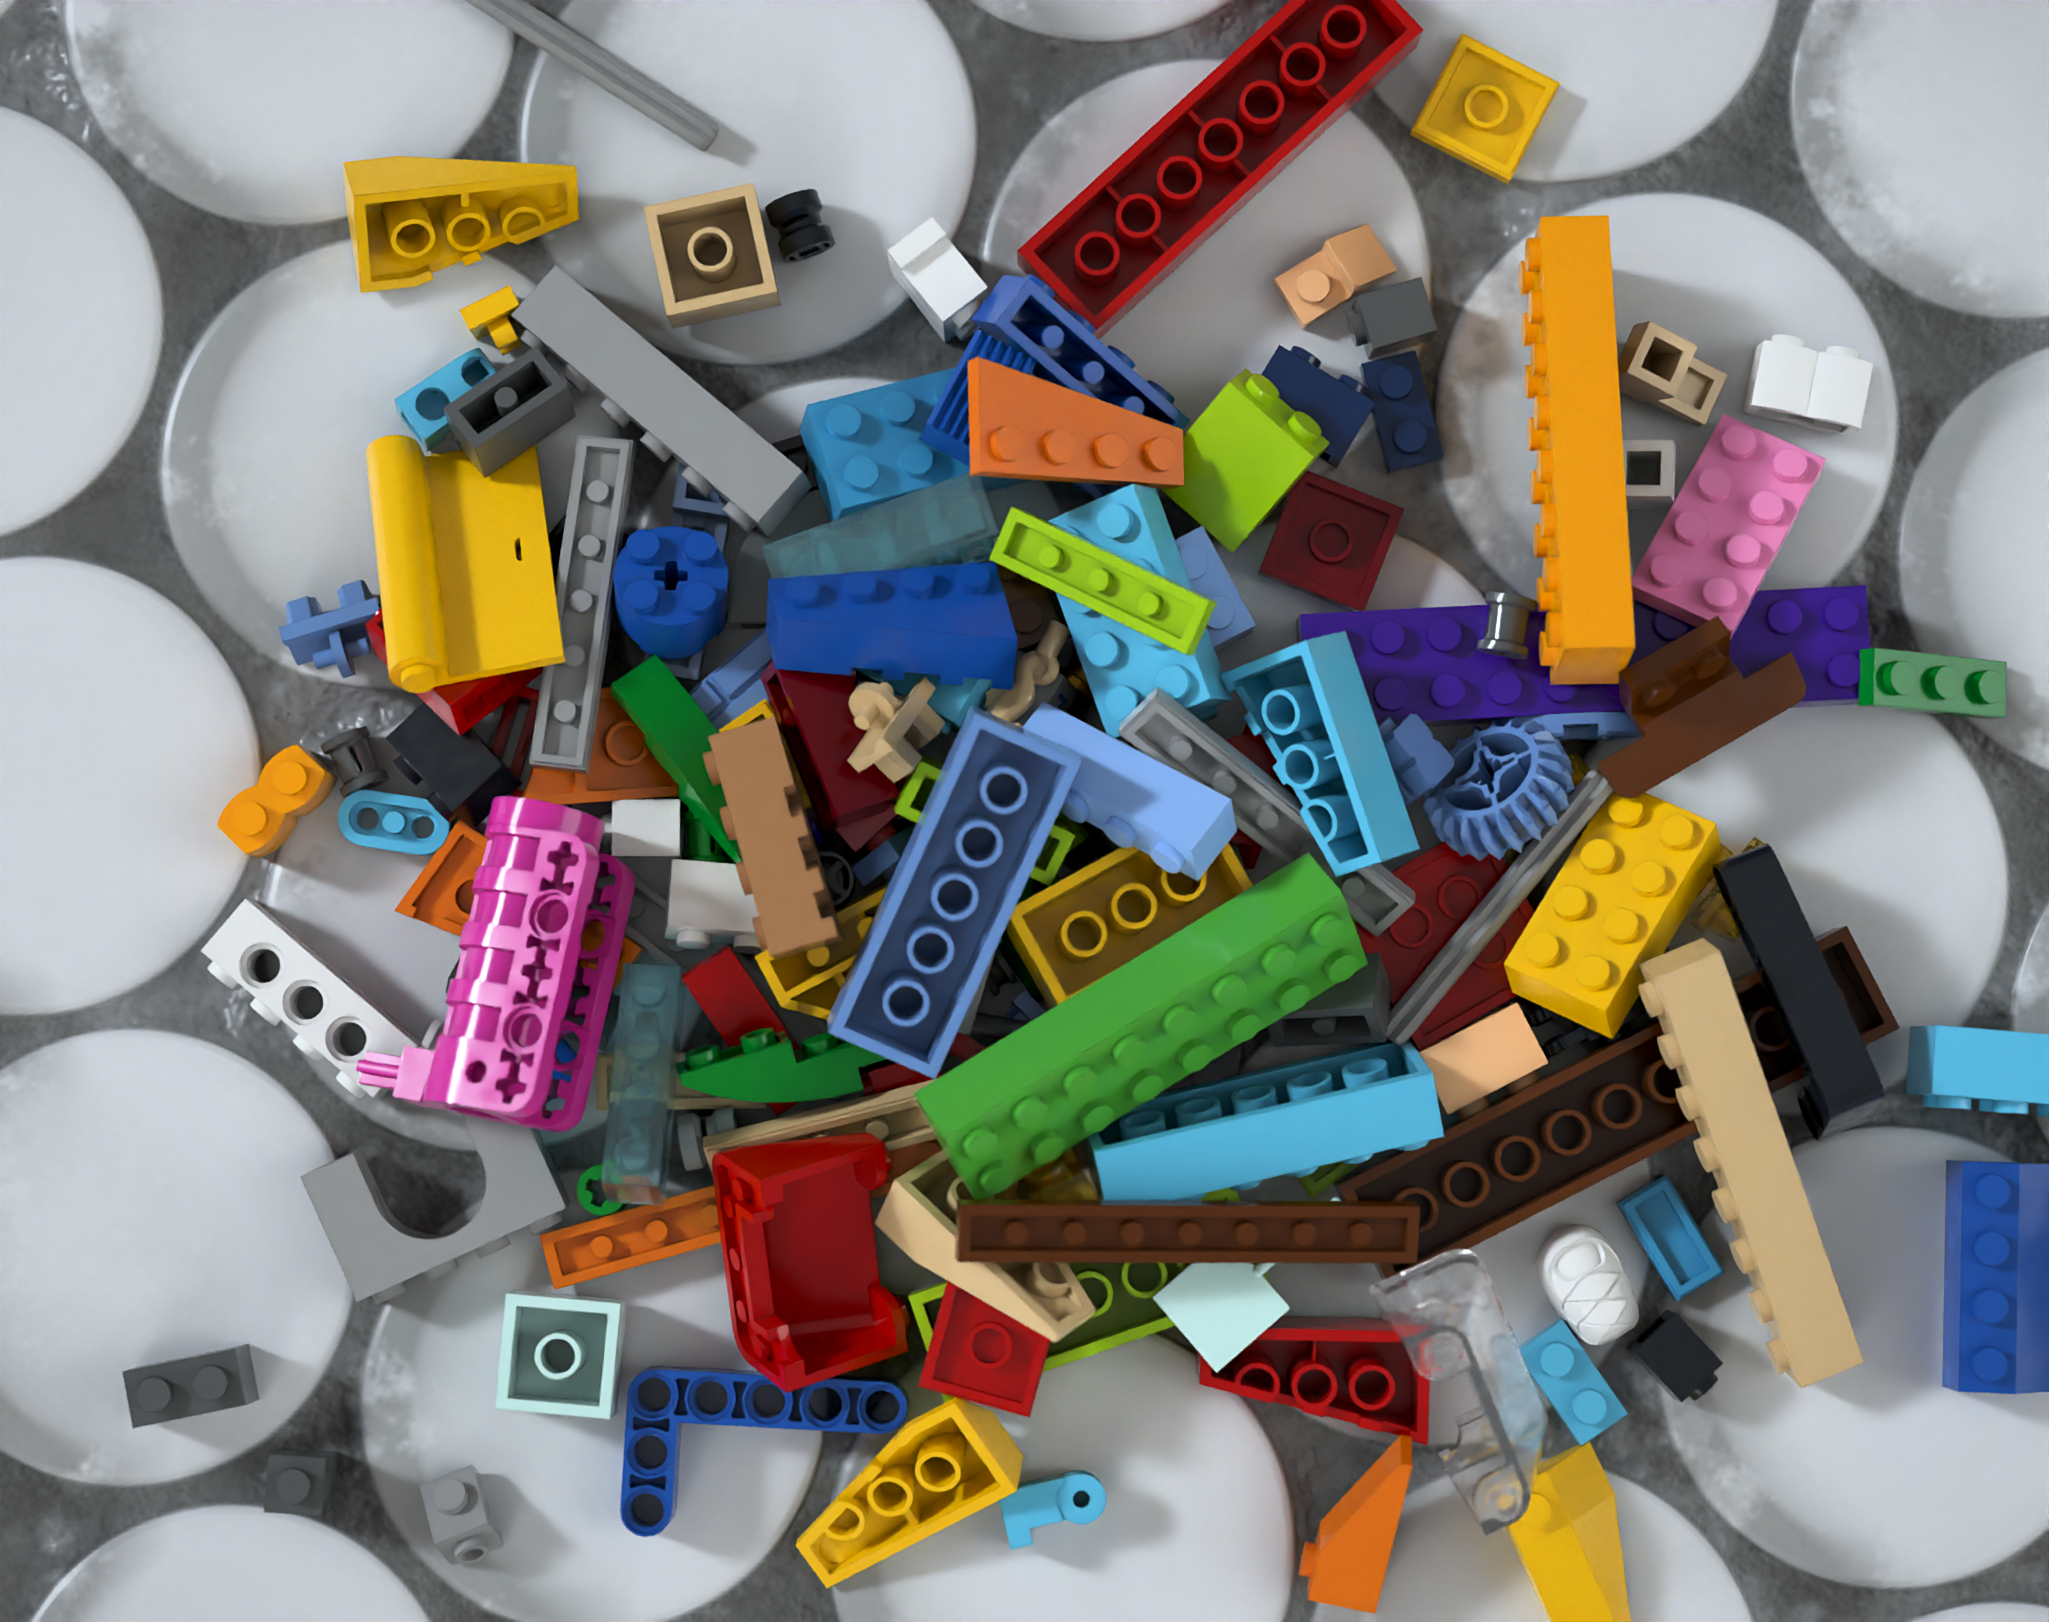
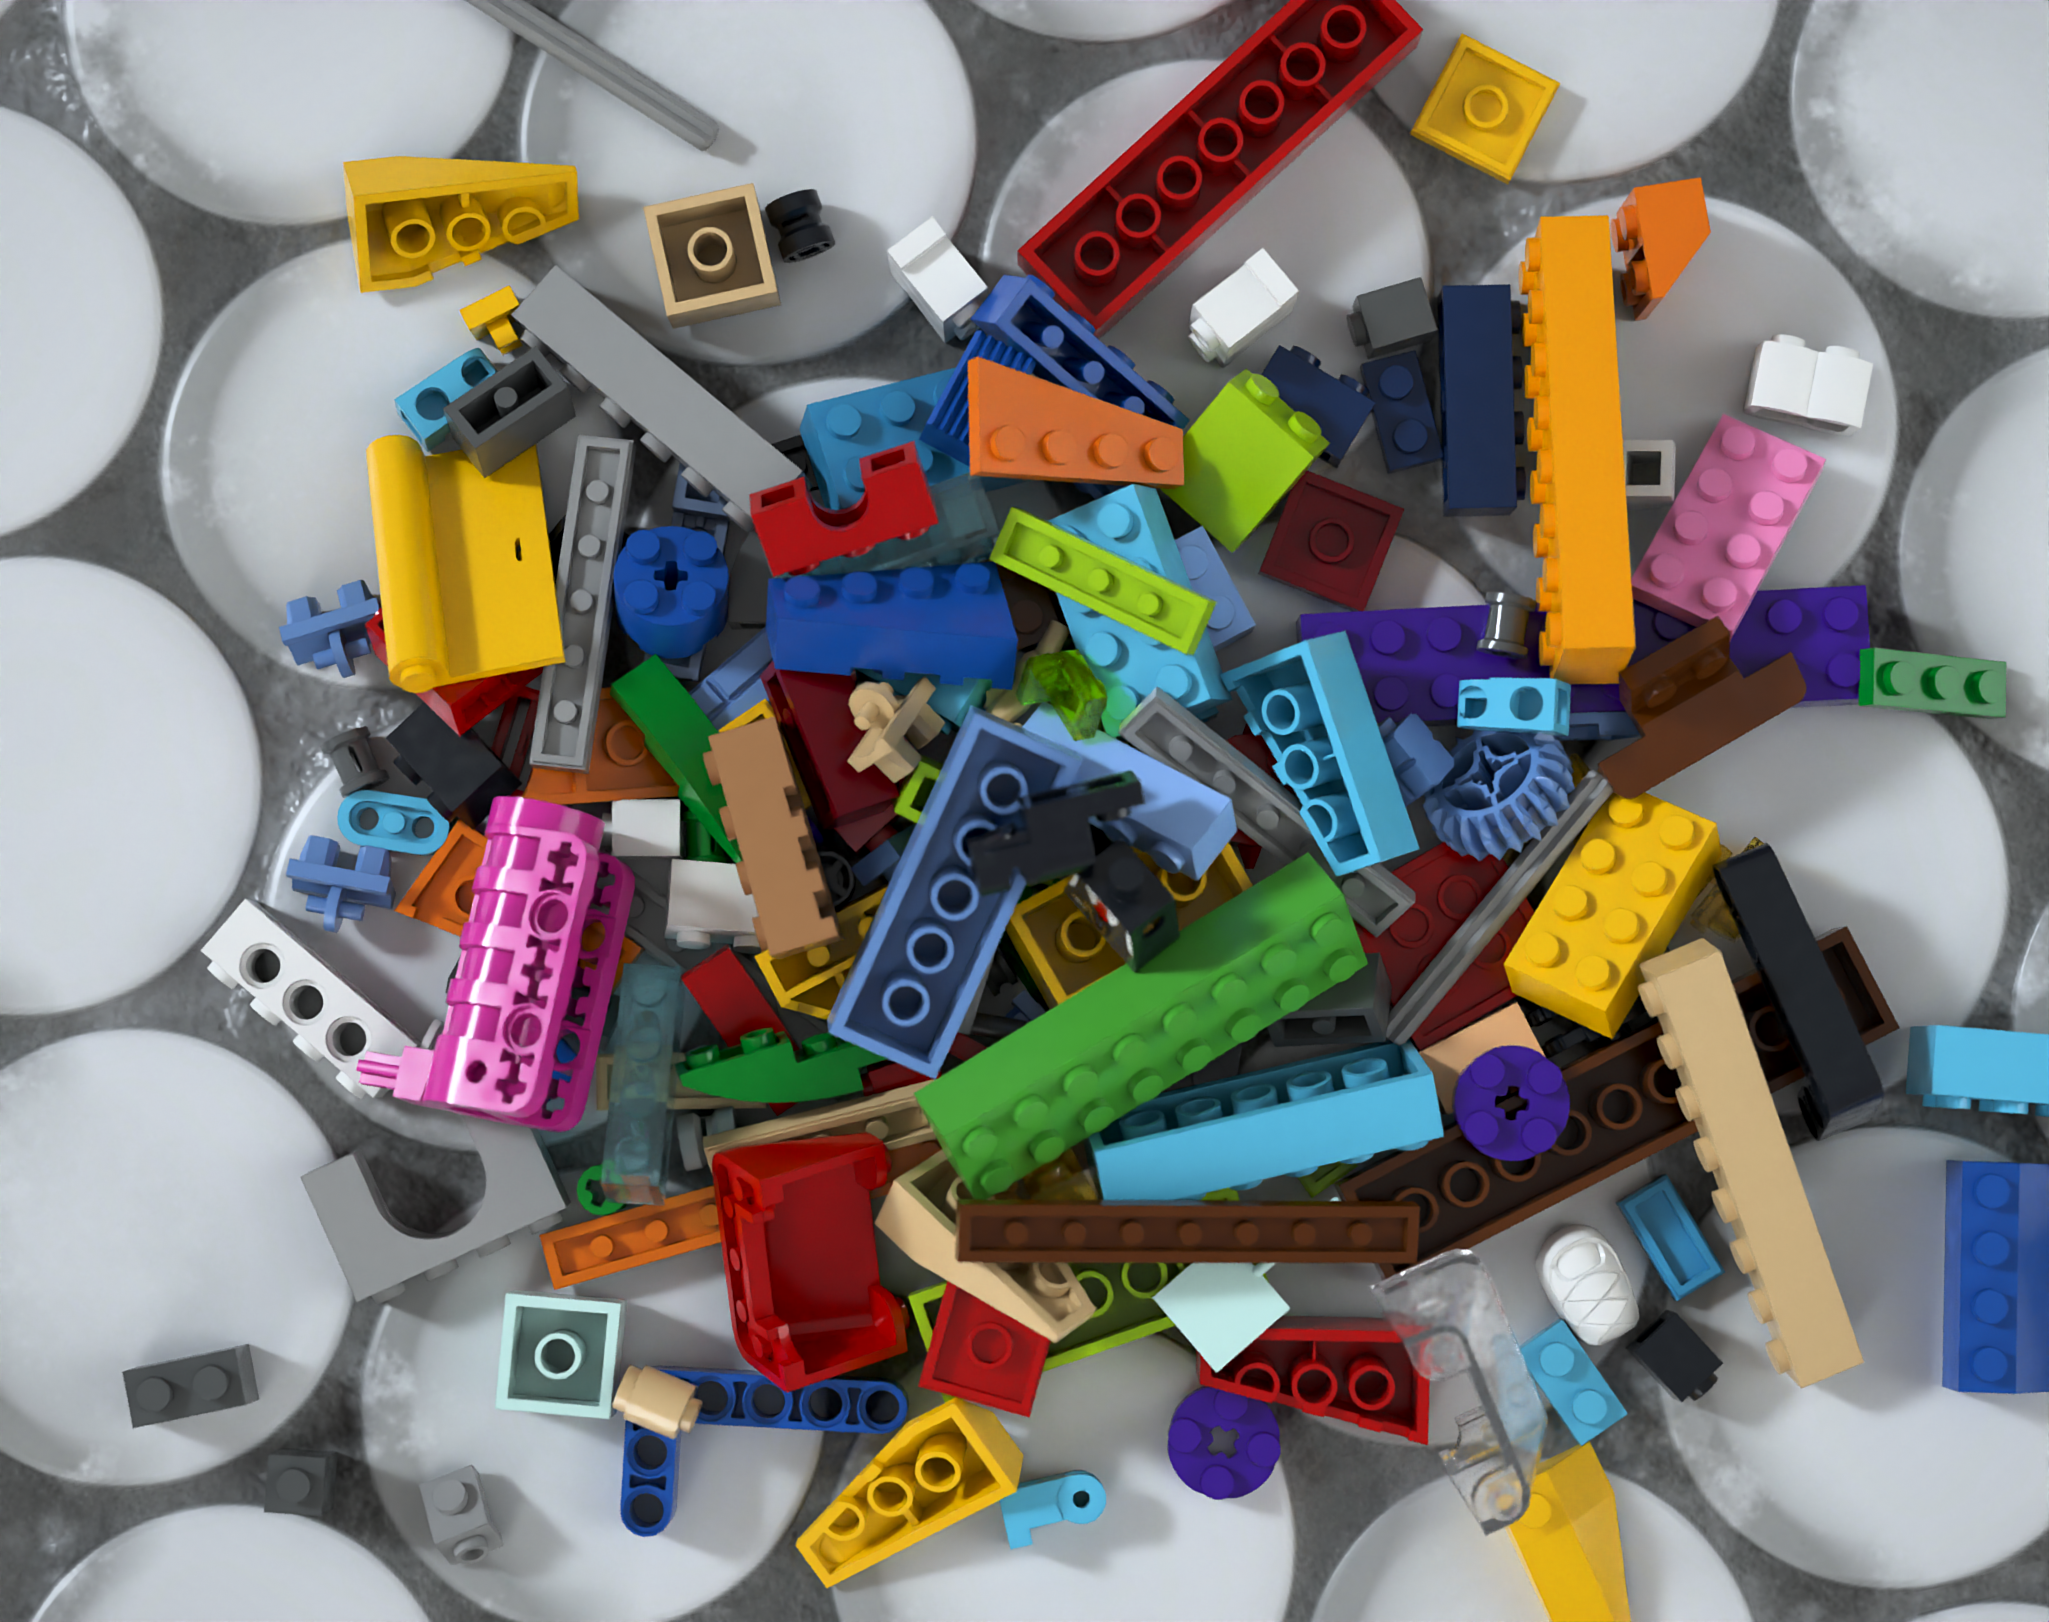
(267, 813): light orange brick -> none
(318, 875): none -> medium blue hips
(657, 1401): none -> tan brick
(803, 533): none -> red arch
(1053, 833): none -> black plate
(1070, 688): none -> clear neon green bracket
(1122, 900): none -> black torso
(1219, 1474): none -> dark purple plate
(1241, 309): none -> white hips
(1334, 275): light nougat slope -> none
(1358, 1534): orange slope -> none
(1478, 400): none -> dark blue brick
(1515, 705): none -> medium azure leg
(1537, 1082): none -> dark purple plate
(1659, 235): none -> orange slope
(1662, 371): tan brick -> none

